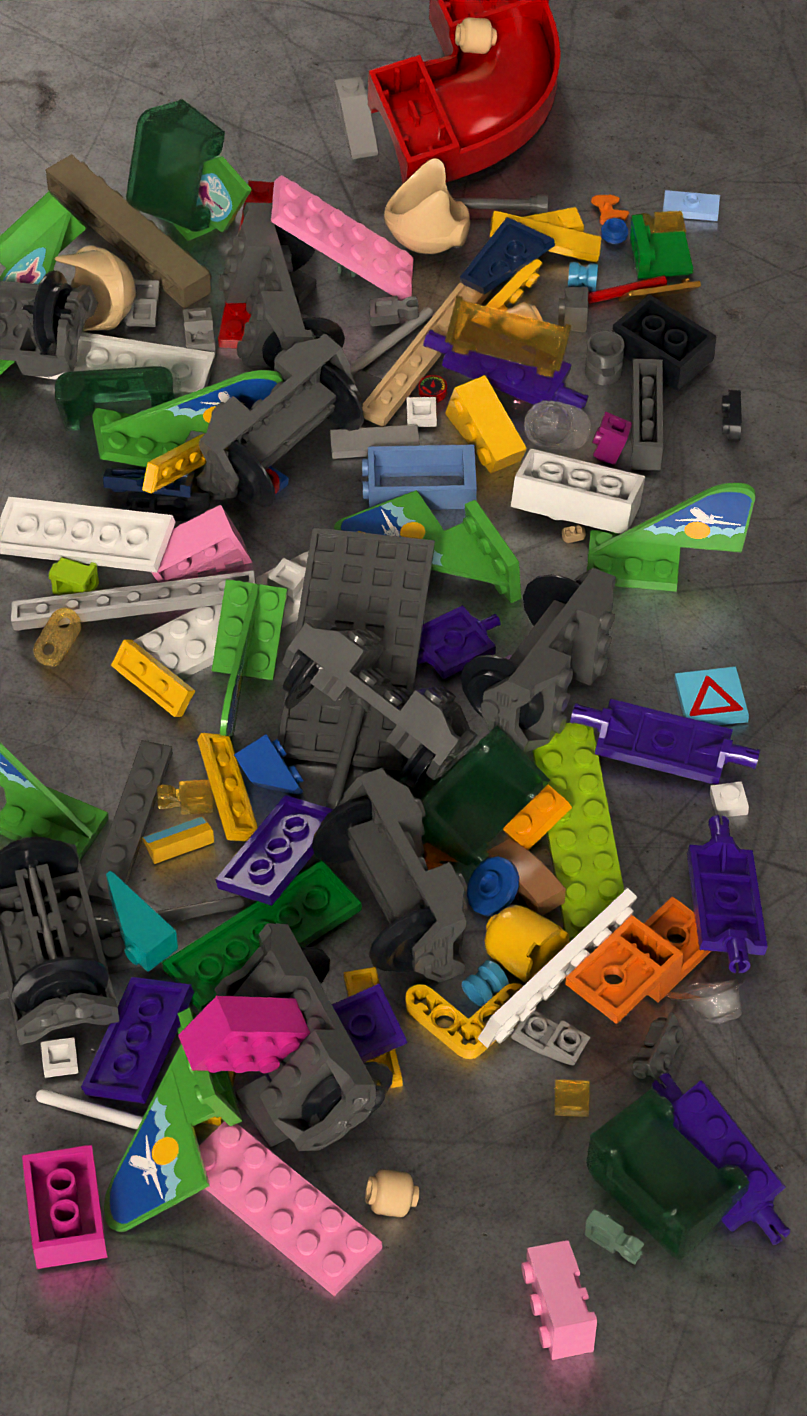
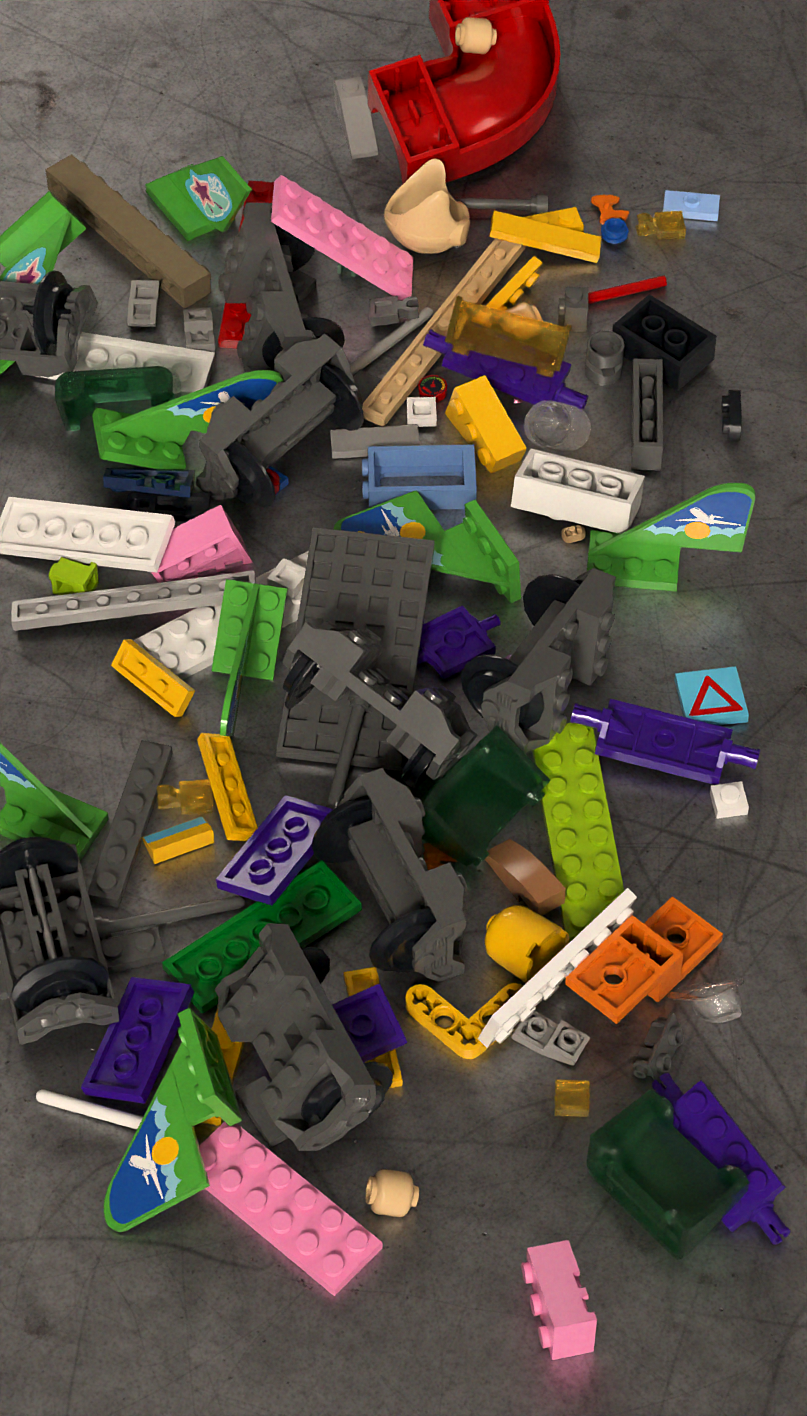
(58, 637): clear yellow plate -> none
(59, 1057): white plate -> none
(64, 1207): dark pink brick -> none
(109, 281): tan piece -> none
(143, 931): teal slope -> none
(169, 162): clear green windscreen -> none
(173, 465): yellow tile -> none
(244, 1034): dark pink brick -> none
(266, 767): blue slope -> none
(484, 983): dark azure wheel -> none
(492, 886): blue wheel -> none
(504, 255): dark blue wing -> none
(537, 817): light orange plate -> none
(583, 276): dark azure wheel -> none
(609, 1234): sand green plate -> none
(611, 438): magenta brick -> none
(658, 252): green bracket -> none
(685, 286): pearl gold container -> none
(726, 897): dark purple plate -> none

